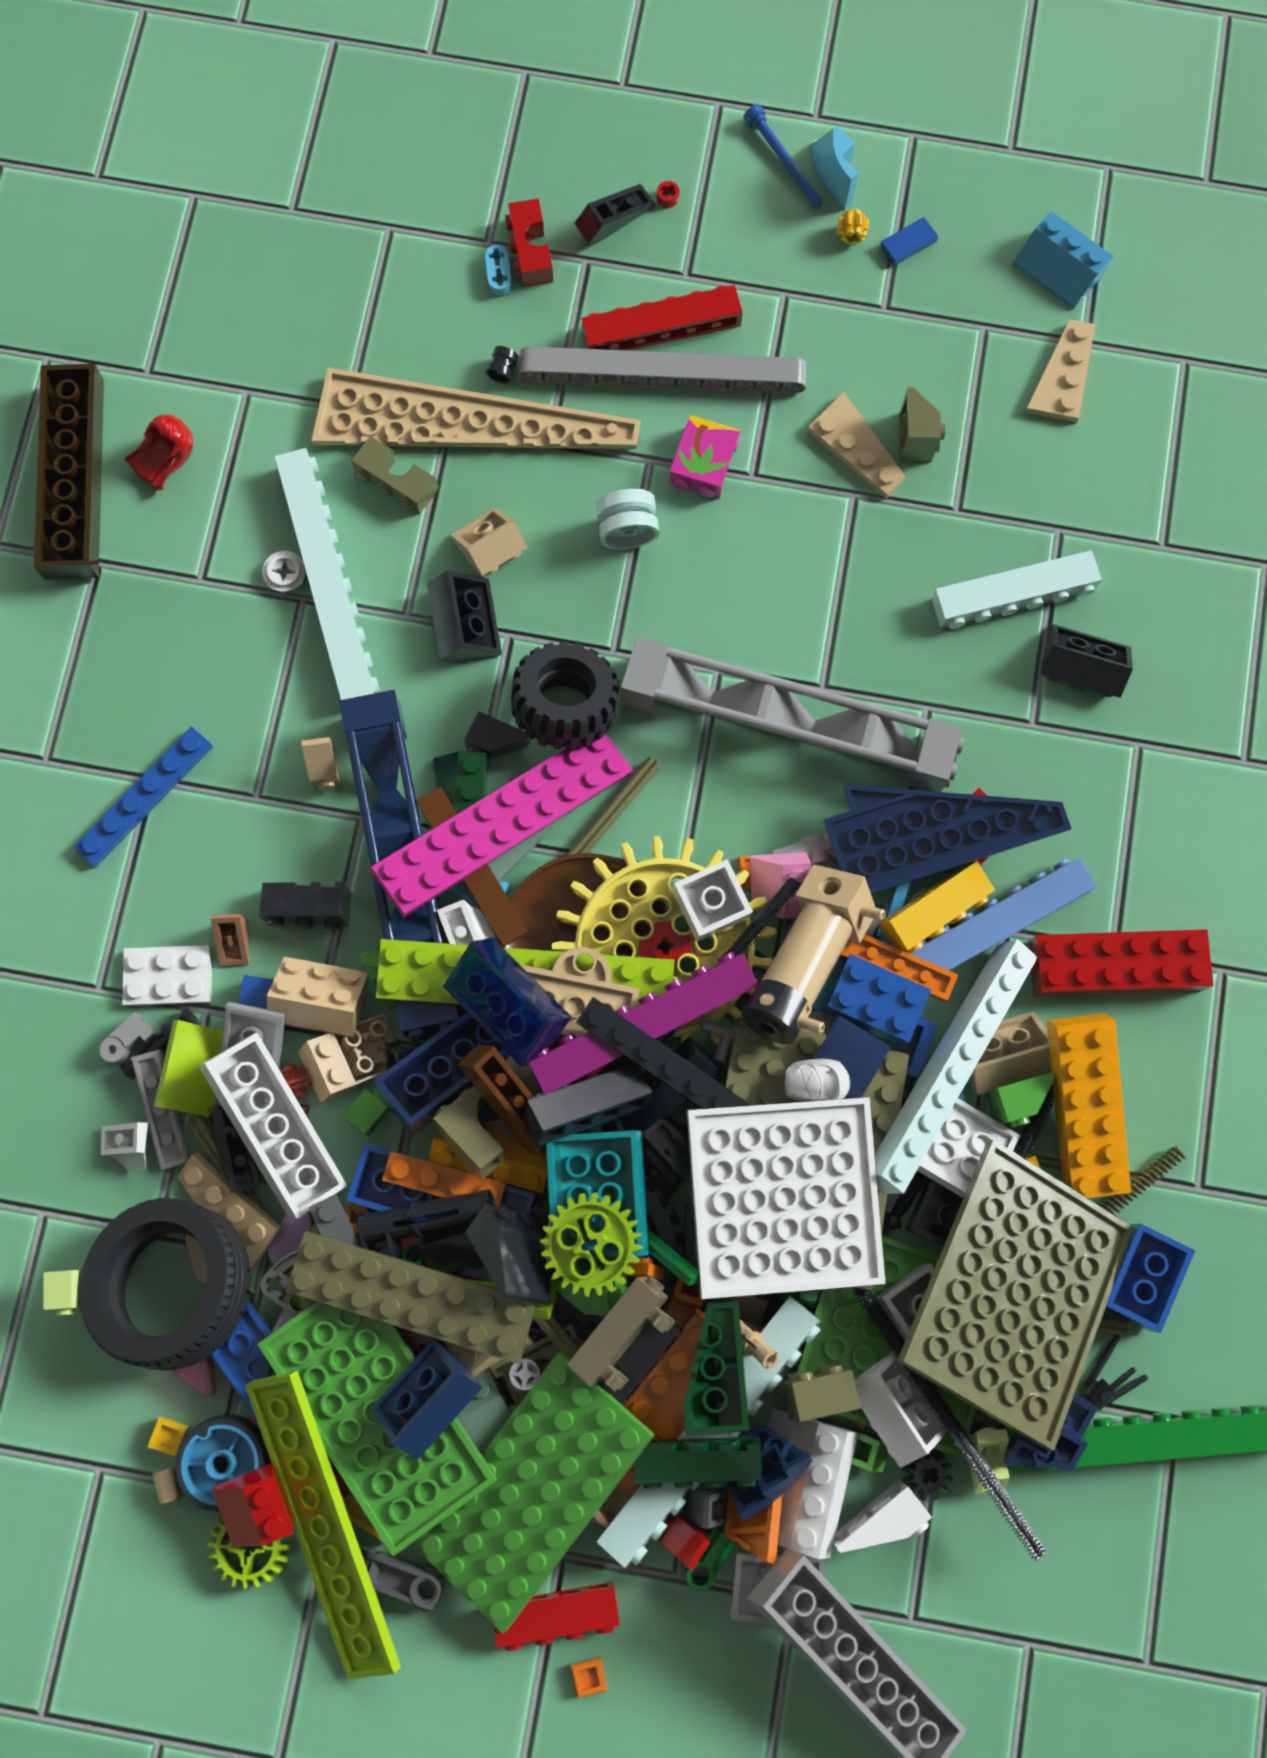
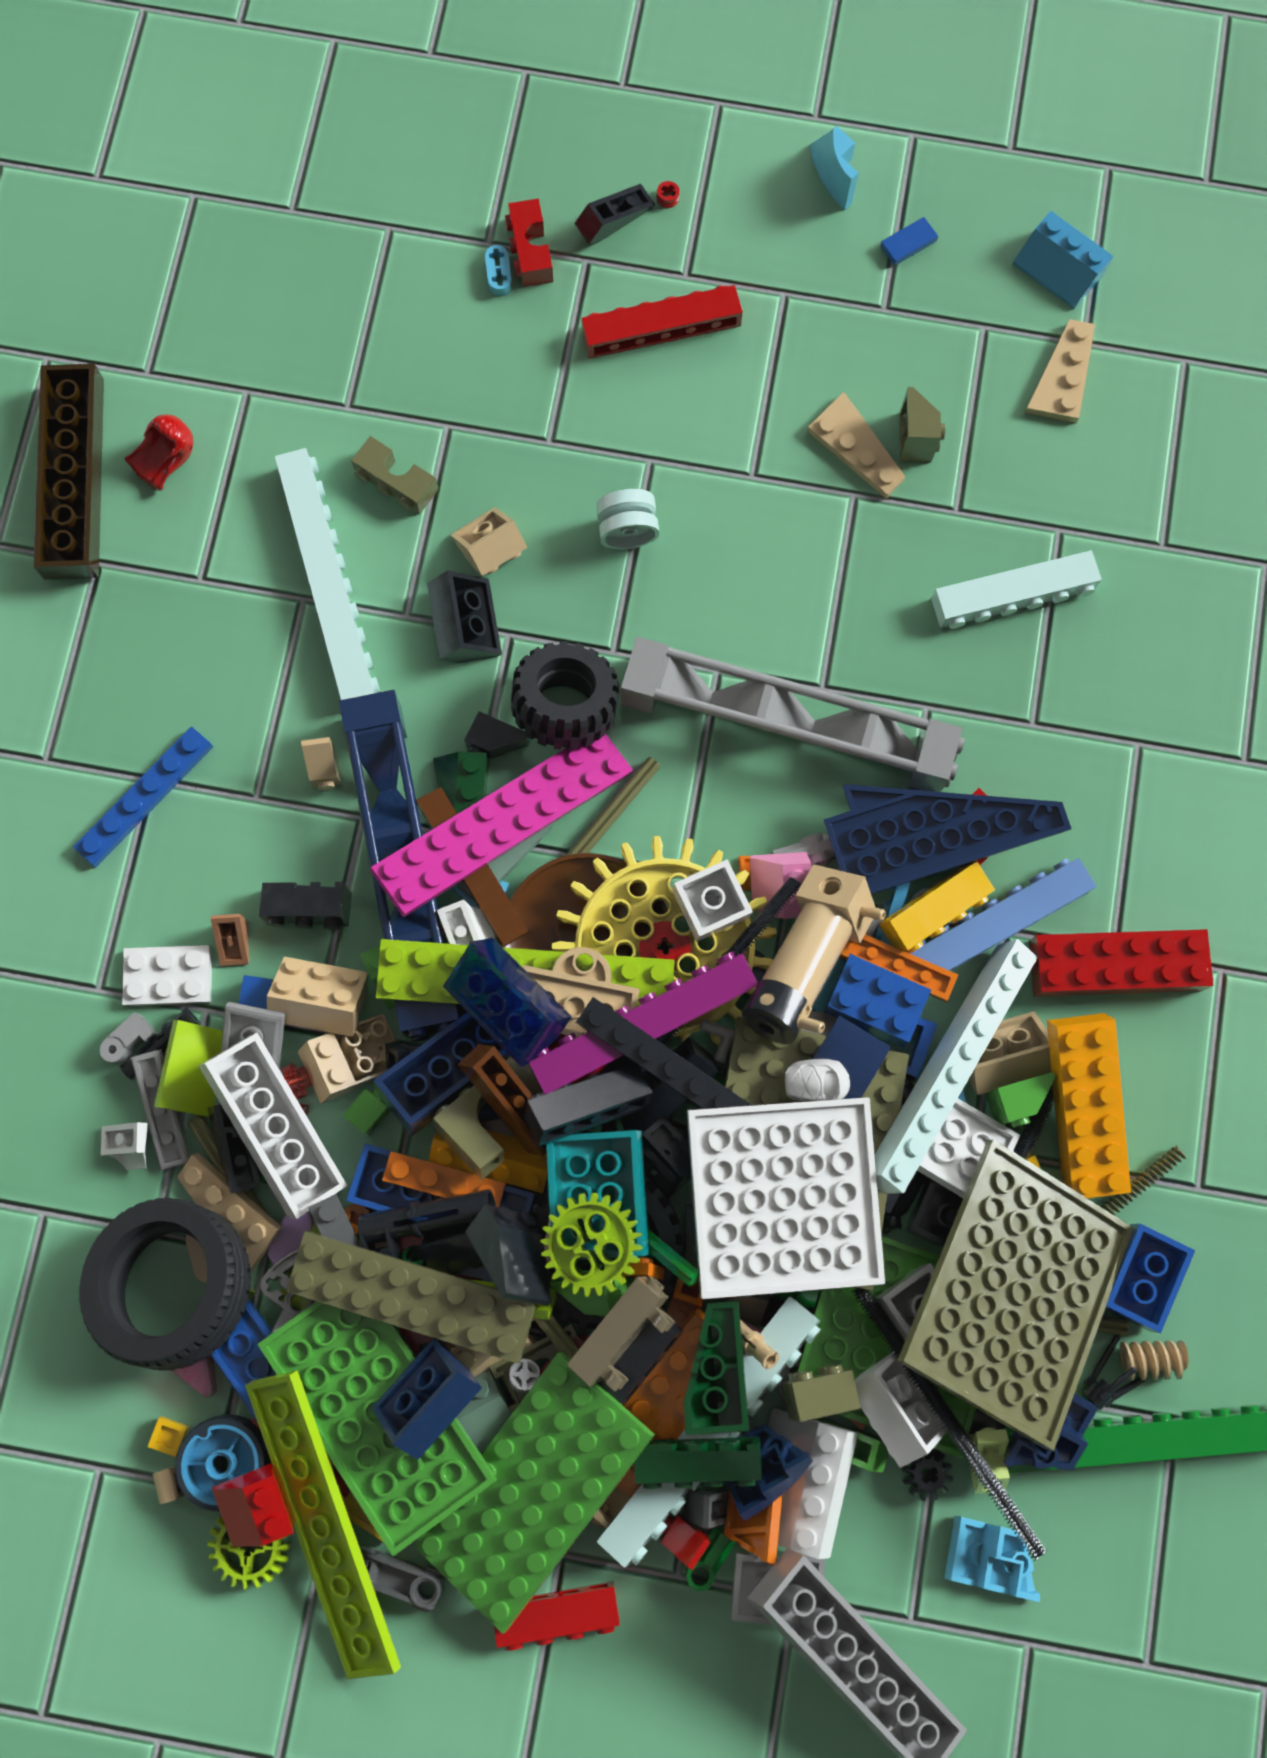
(62, 1291): yellowish green brick -> none
(276, 564): white gear -> none
(437, 416): tan wing -> none
(501, 367): black wheel -> none
(589, 1677): orange tile -> none
(662, 370): light grey beam -> none
(704, 456): dark pink panel -> none
(756, 118): blue piece -> none
(852, 226): yellow gear -> none
(887, 1518): white slope -> none
(990, 1559): none -> medium azure slope
(1086, 661): black slope -> none
(1154, 1358): none -> tan piece

